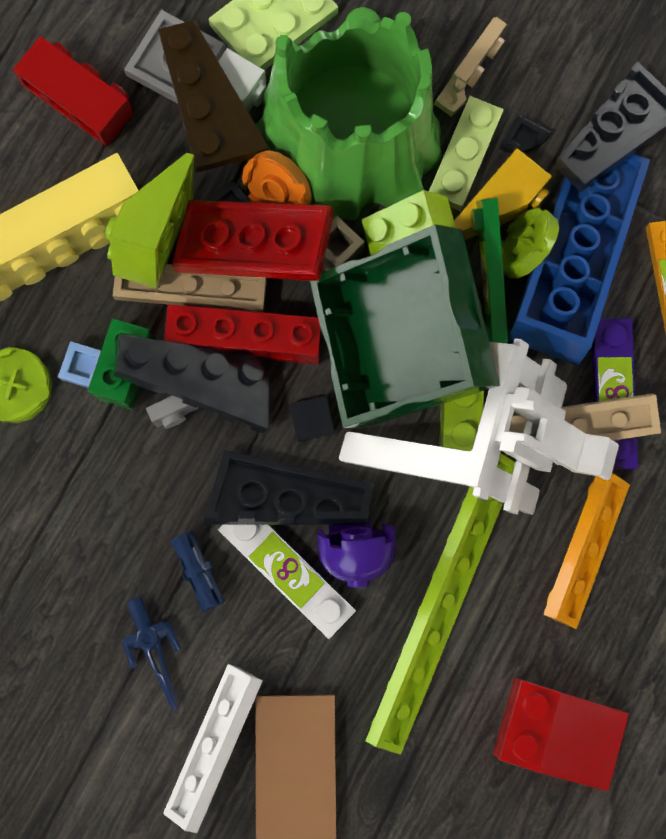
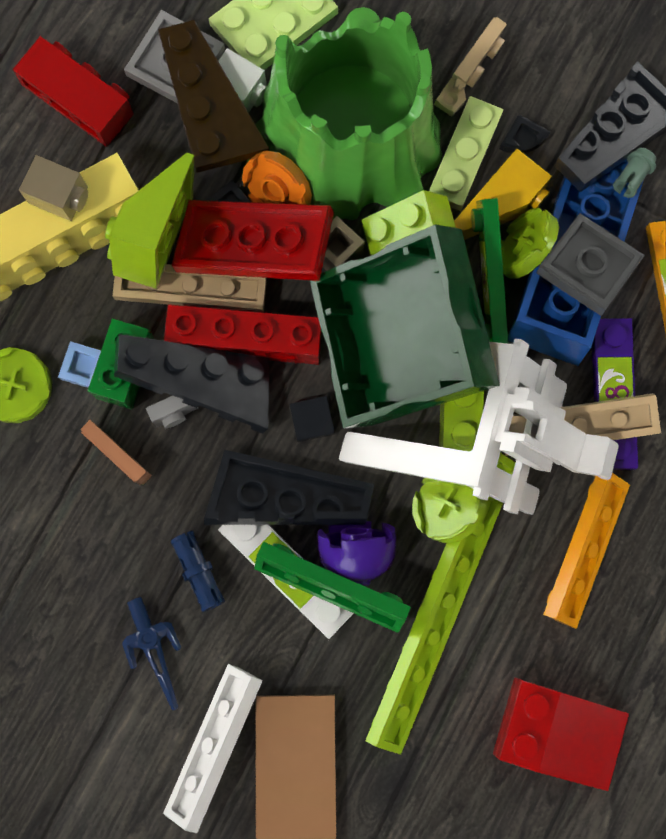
(54, 188): none -> dark tan brick
(115, 453): none -> nougat tile
(377, 607): none -> green plate
(446, 510): none -> lime tile
(590, 264): none -> dark grey tile
(639, 166): none -> sand green pin

